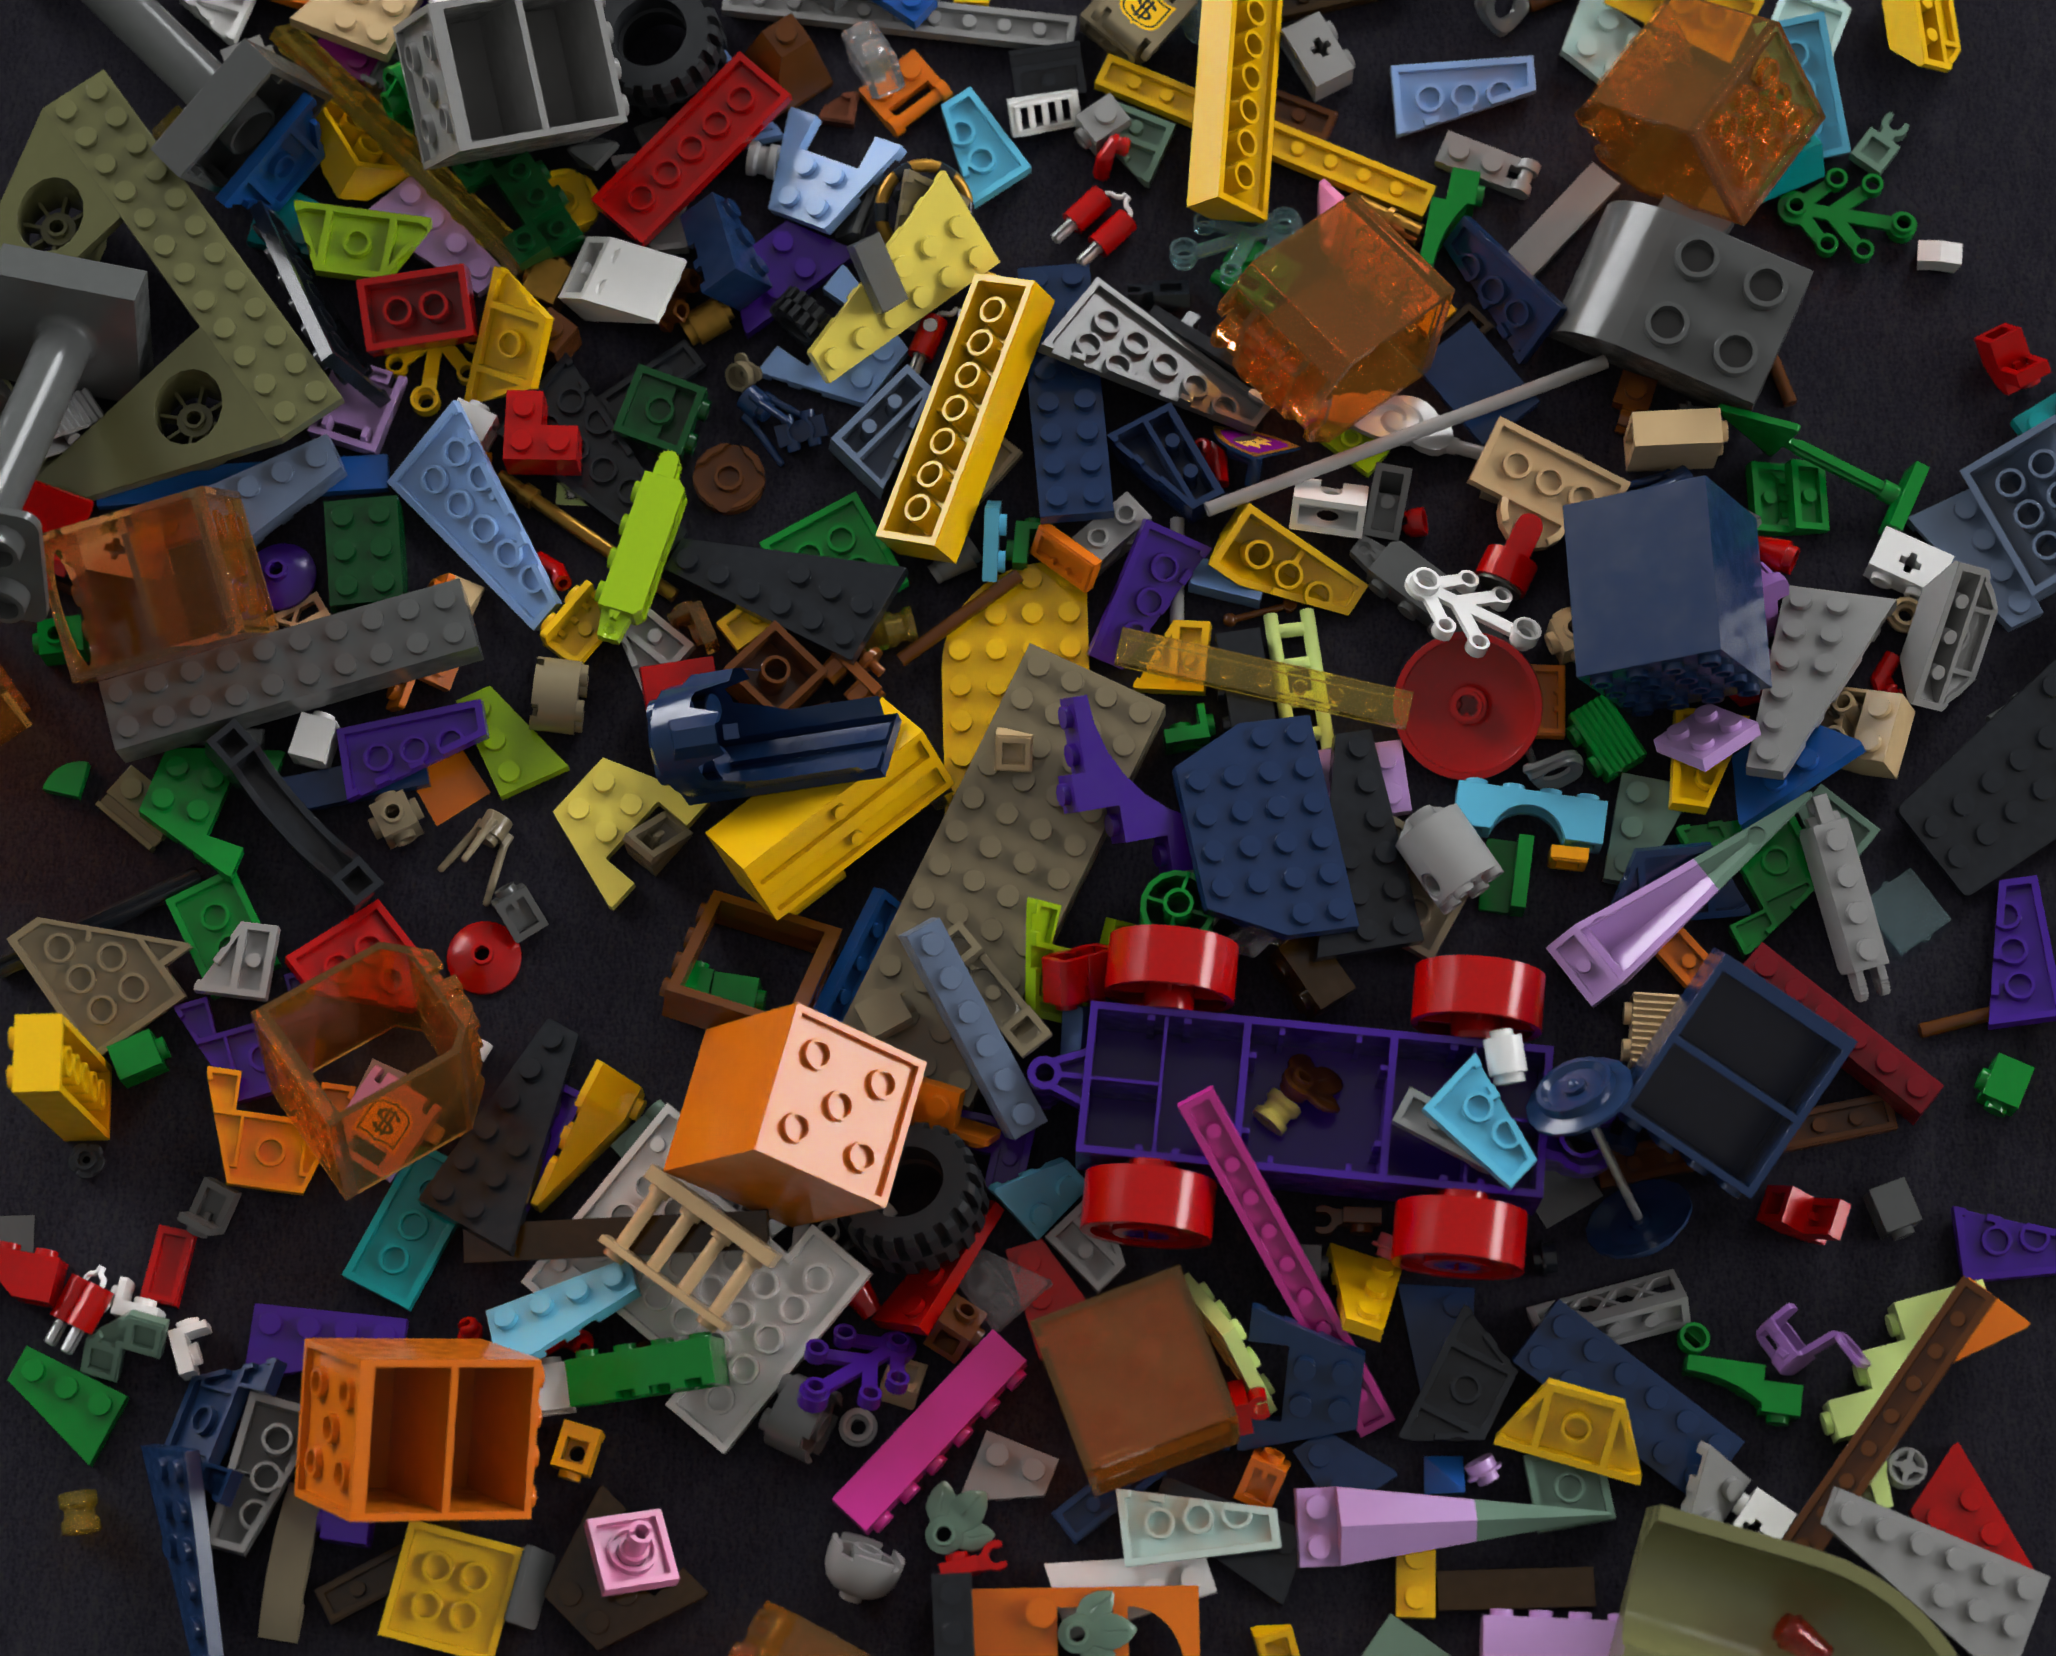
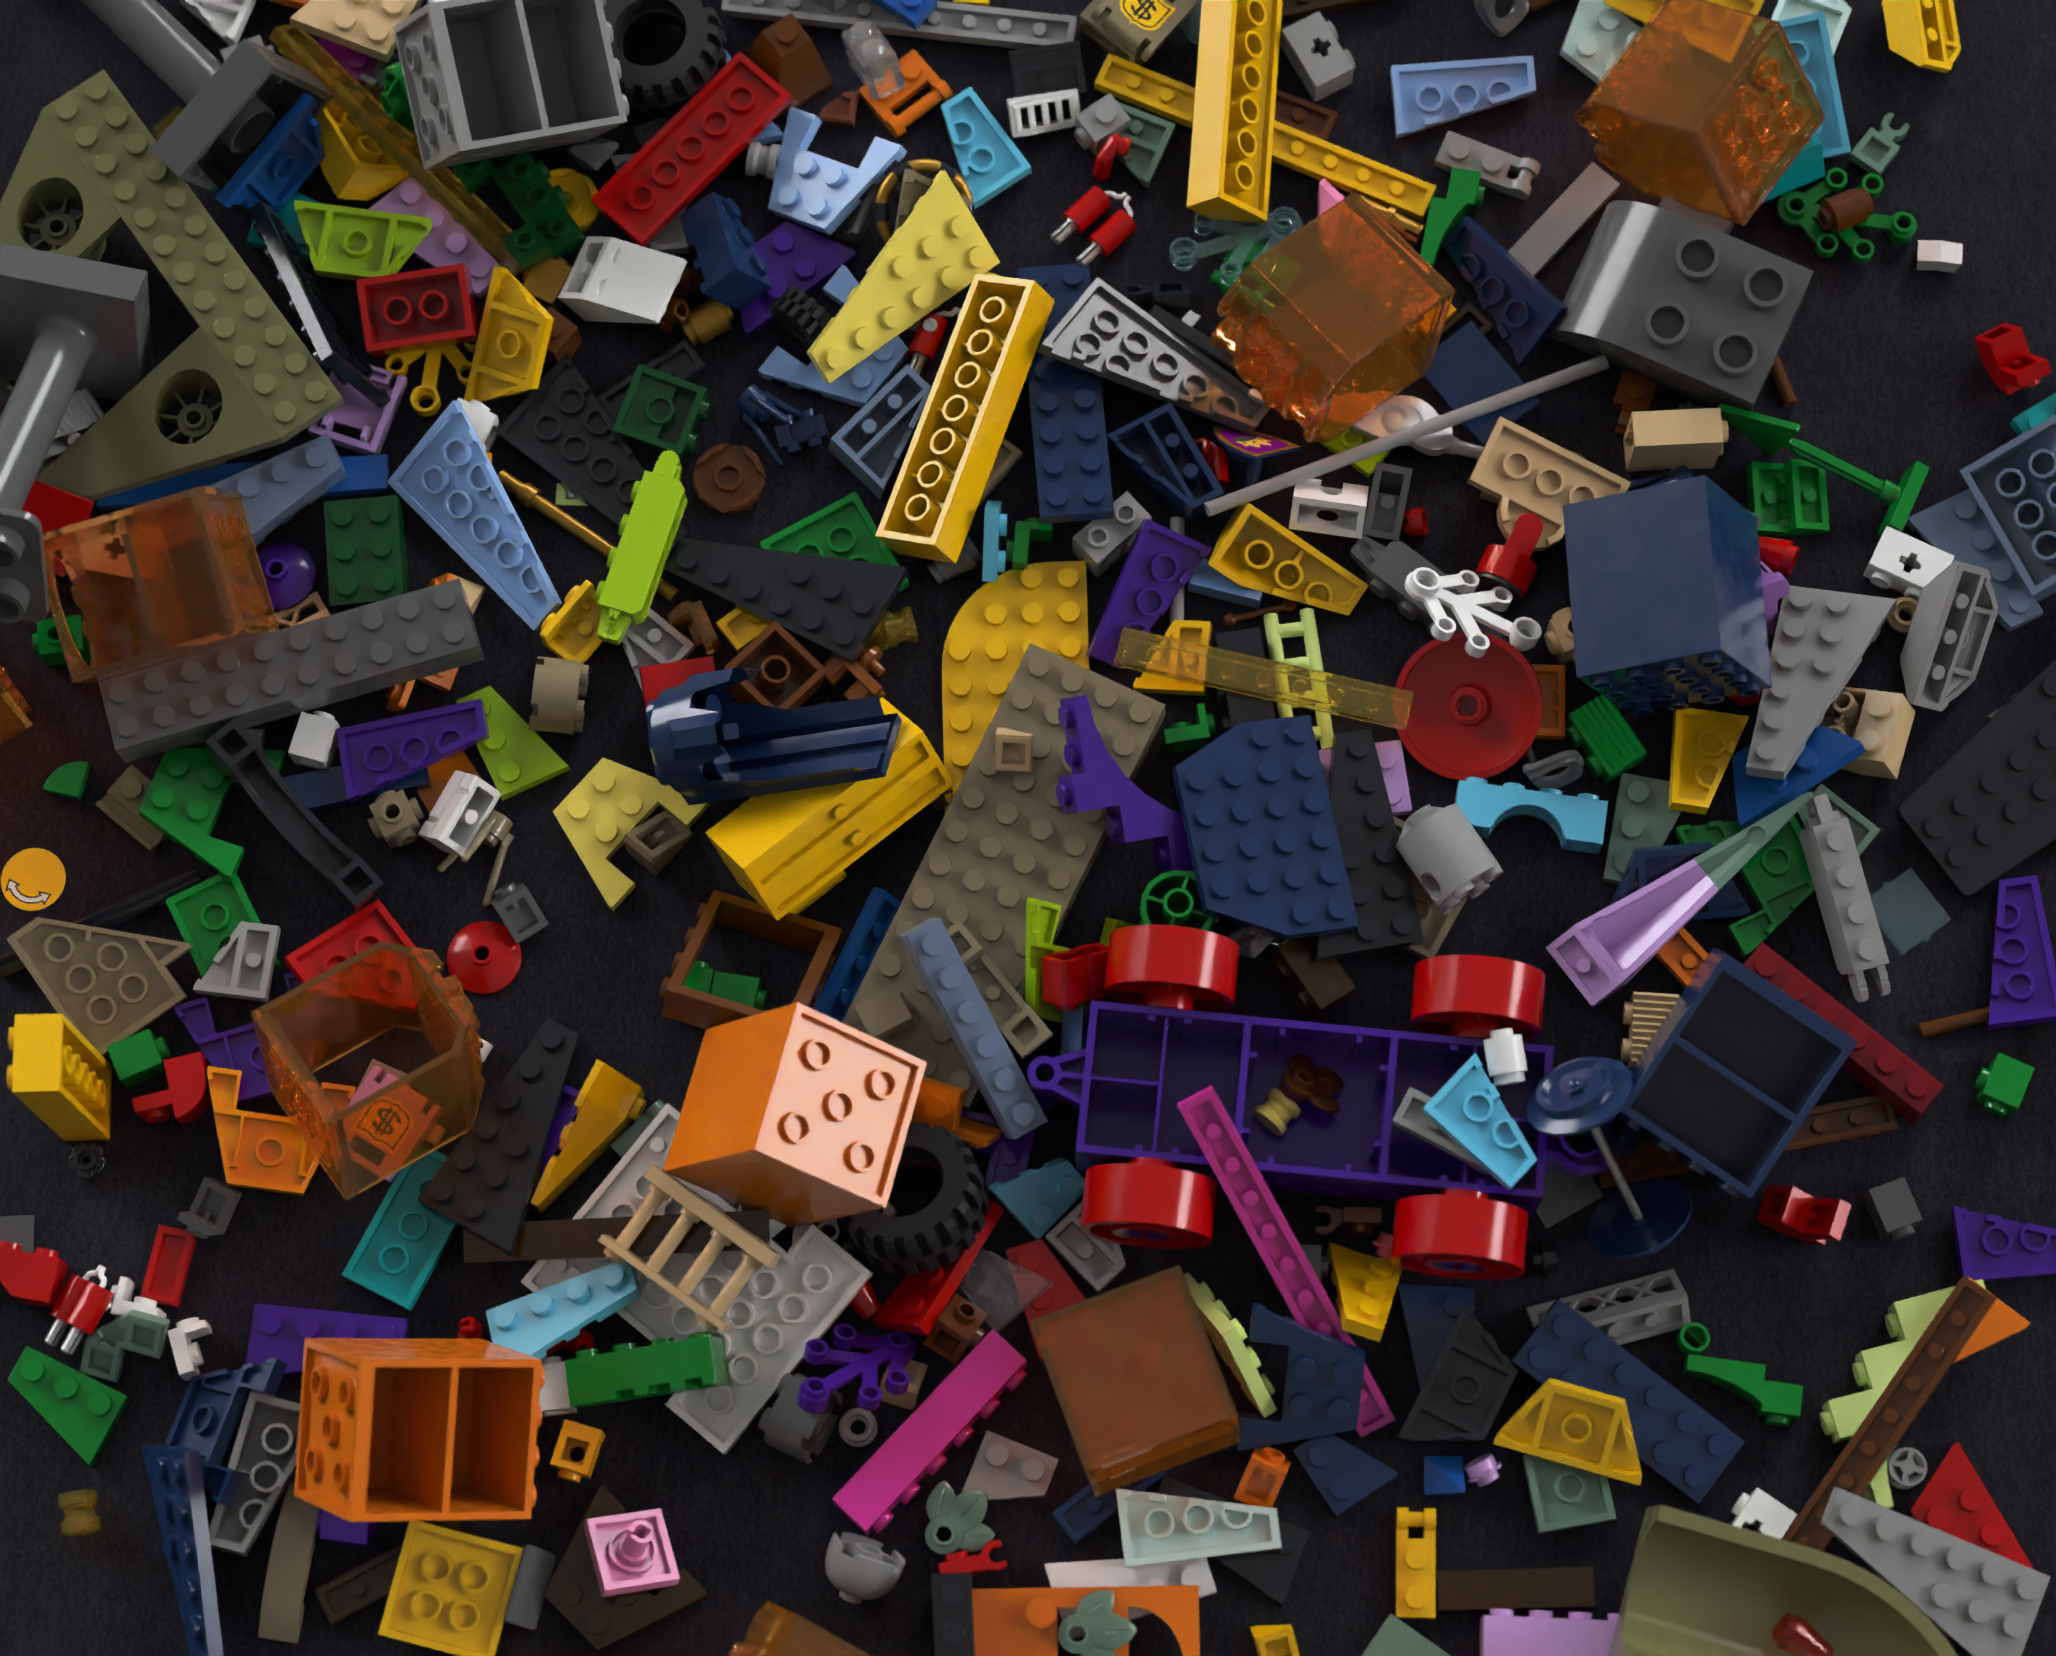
(33, 879): none -> yellow sticker
(187, 1092): none -> red brick
(460, 813): none -> white brick
(534, 446): red brick -> none
(556, 571): red arm -> none
(742, 373): dark tan plate -> none
(877, 273): dark grey slope -> none
(959, 617): reddish brown bar -> none
(1066, 557): orange plate -> none
(1246, 1405): red tile -> none
(1365, 1525): lavender plate -> none
(1509, 891): green panel -> none
(1568, 857): light orange tile -> none
(1707, 737): lavender plate -> none
(1715, 1486): light grey wing -> none
(1791, 1351): medium lavender piece -> none
(1845, 210): none -> reddish brown brick
(1882, 675): red arm -> none

